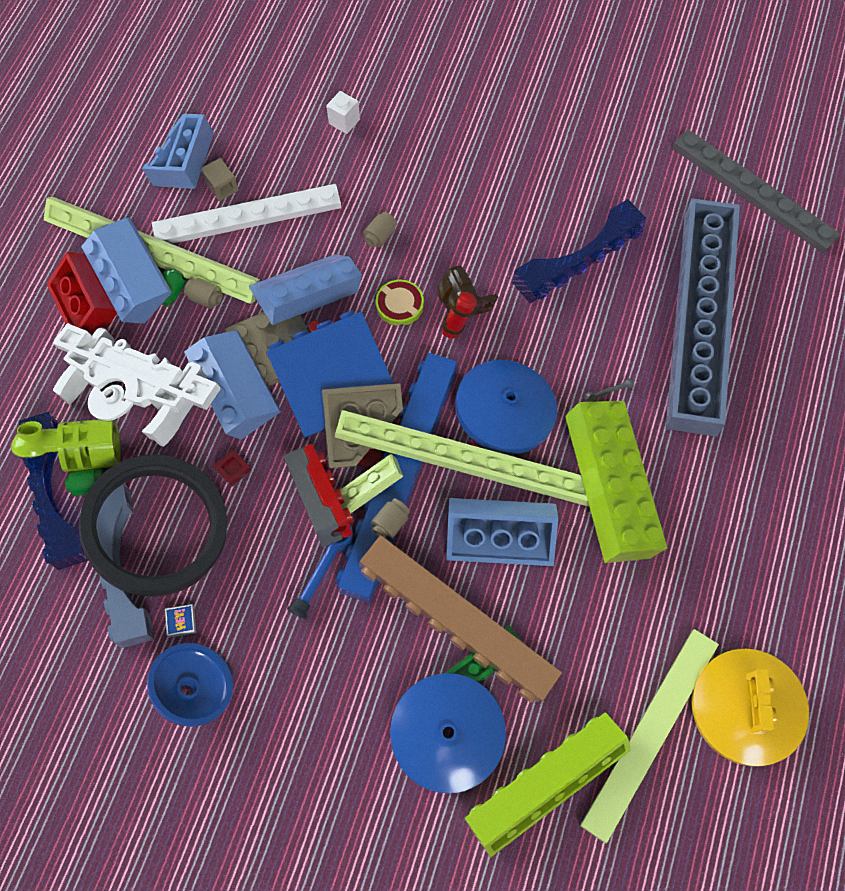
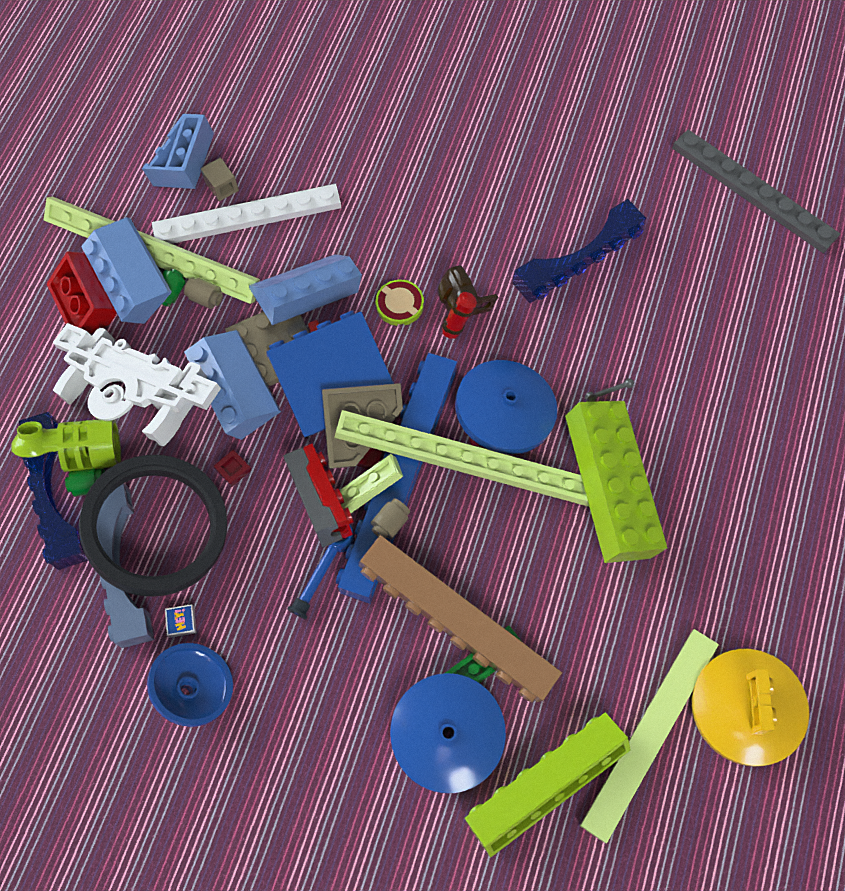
(343, 112): white brick -> none
(380, 230): dark tan brick -> none
(502, 532): medium blue slope -> none
(703, 319): sand blue brick -> none

